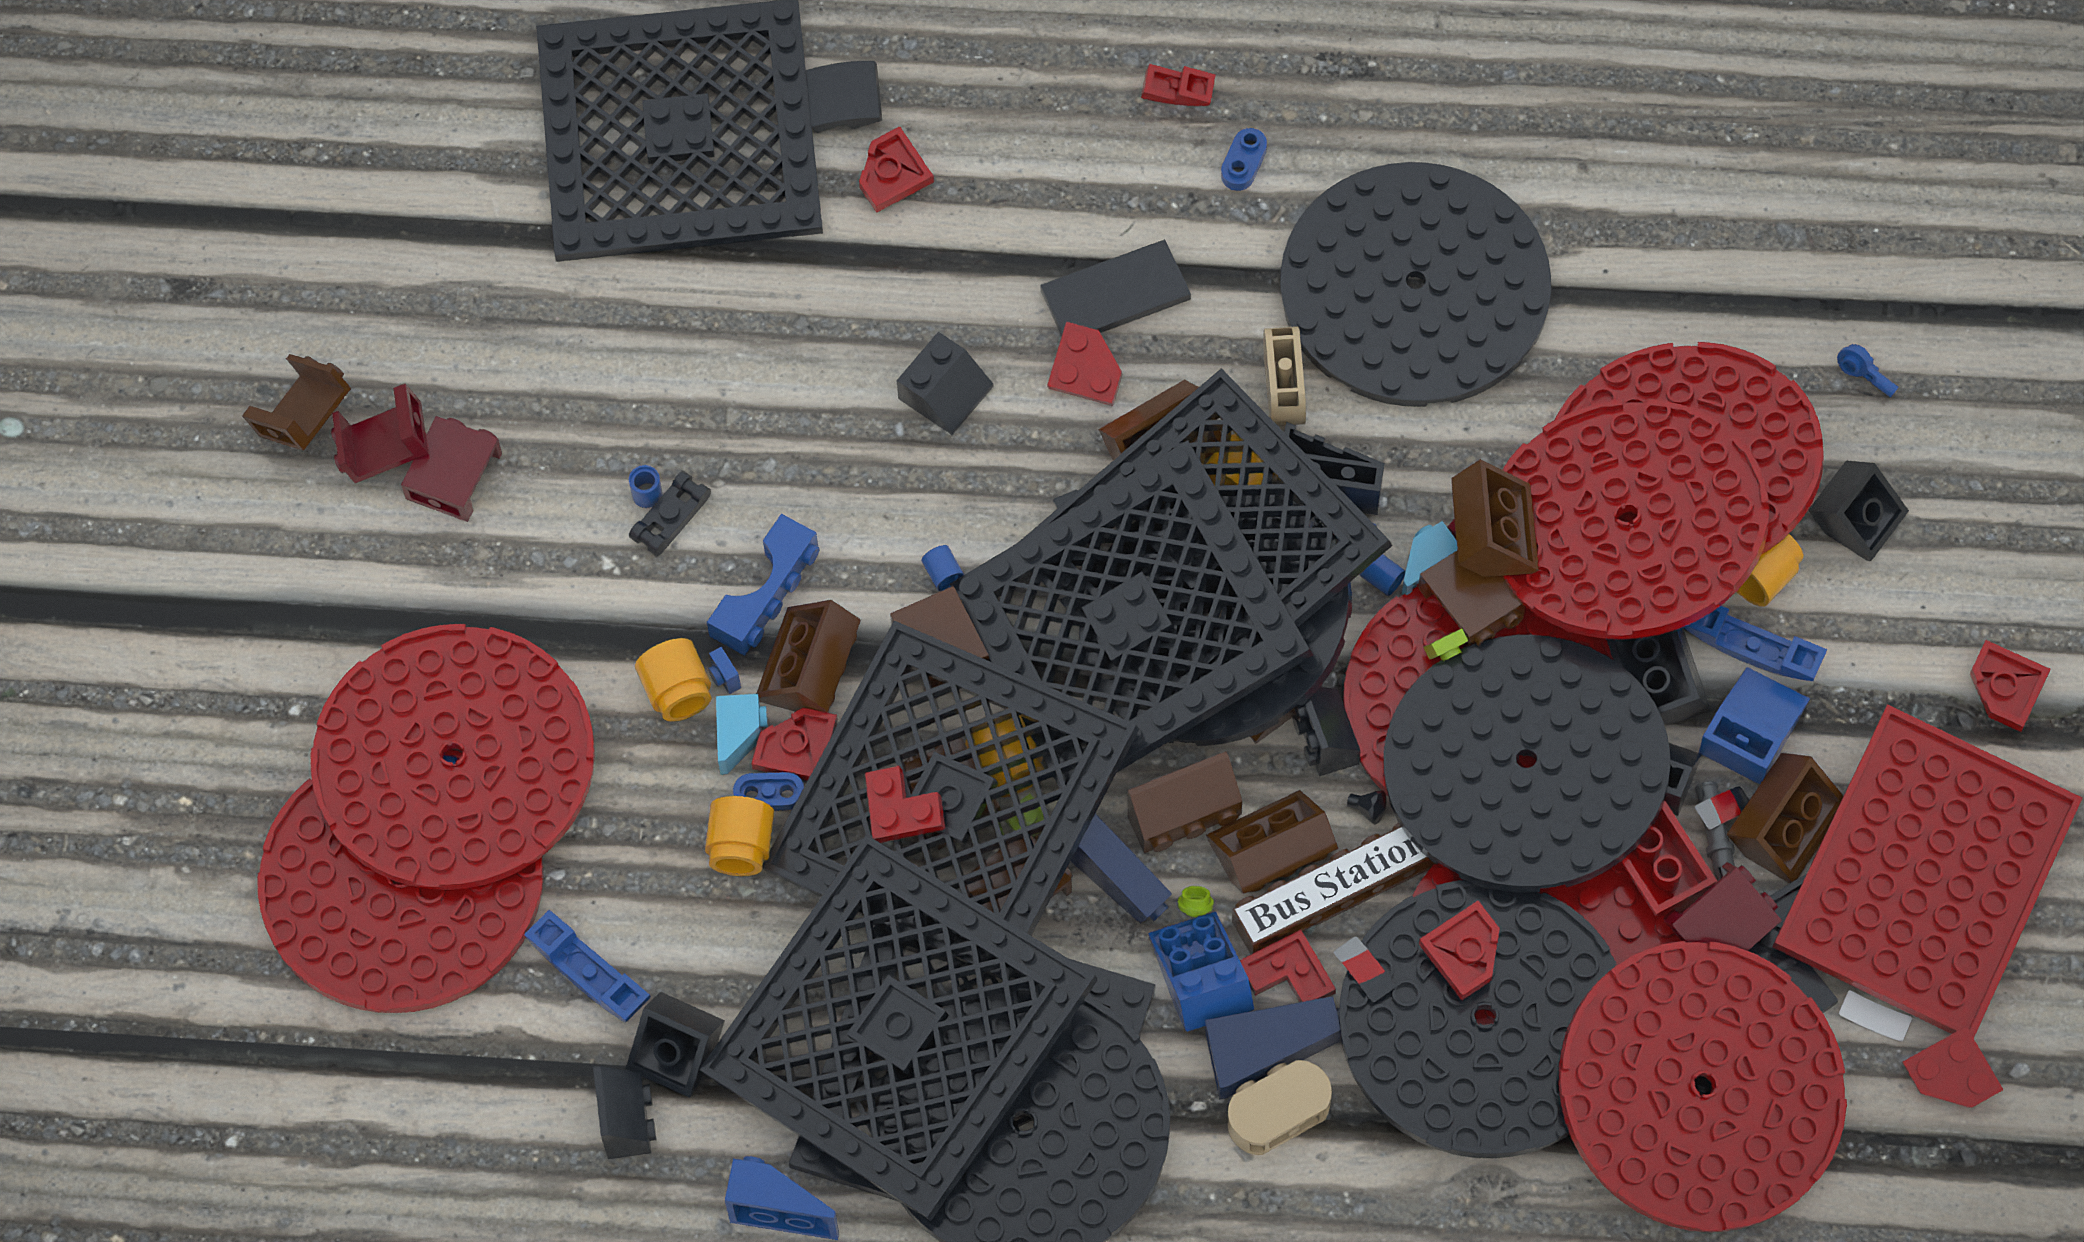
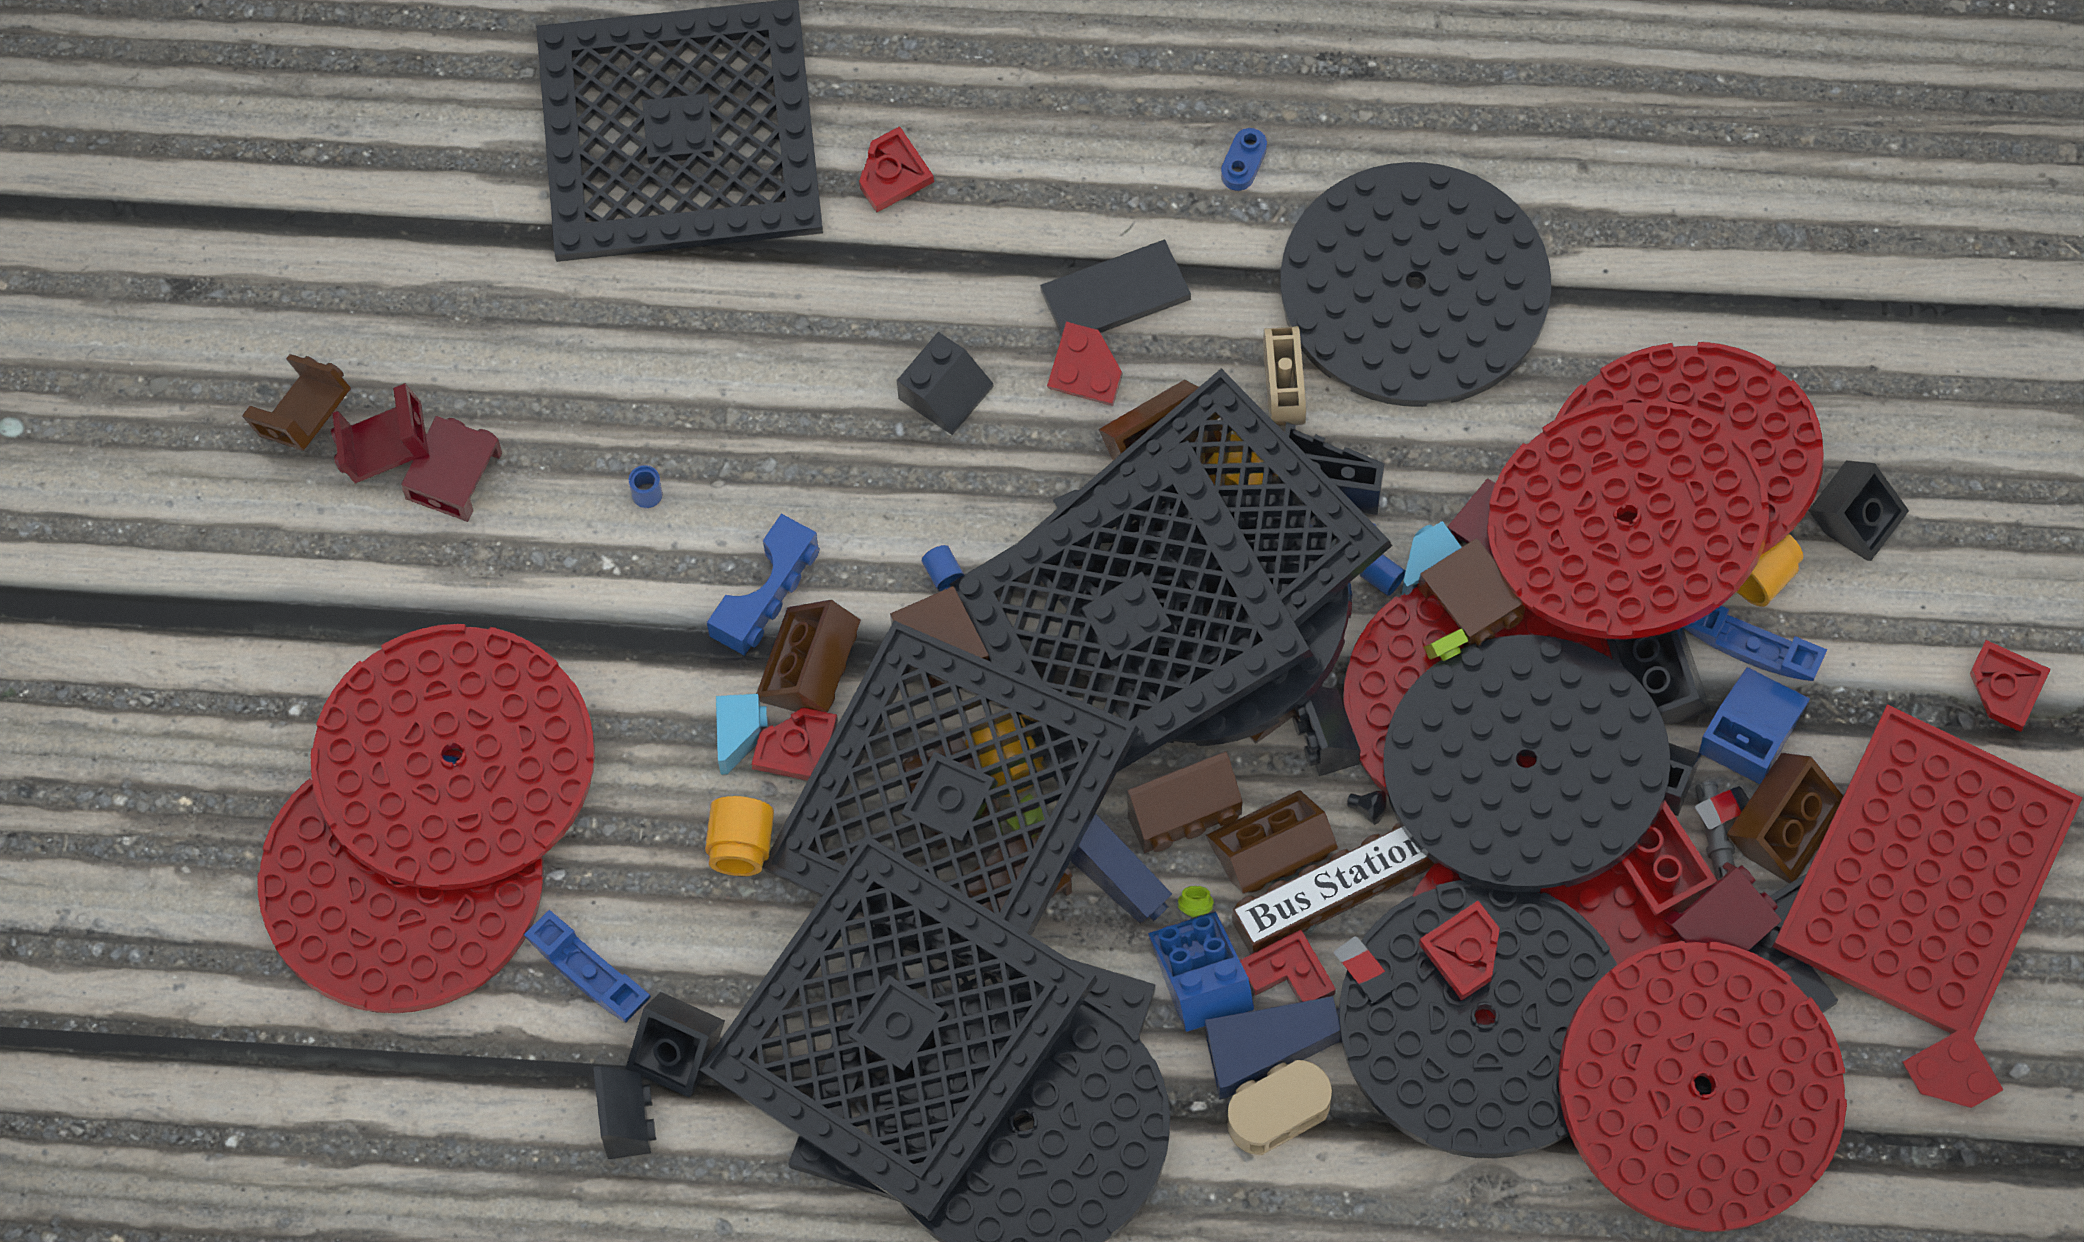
(670, 514): black plate -> none
(674, 679): light orange piece -> none
(723, 671): blue plate -> none
(769, 788): blue plate -> none
(770, 1200): blue slope -> none
(844, 95): black slope -> none
(894, 814): red plate -> none
(1183, 88): red slope -> none
(1494, 521): reddish brown slope -> none
(1857, 362): blue plate -> none
(1875, 1016): white sticker -> none

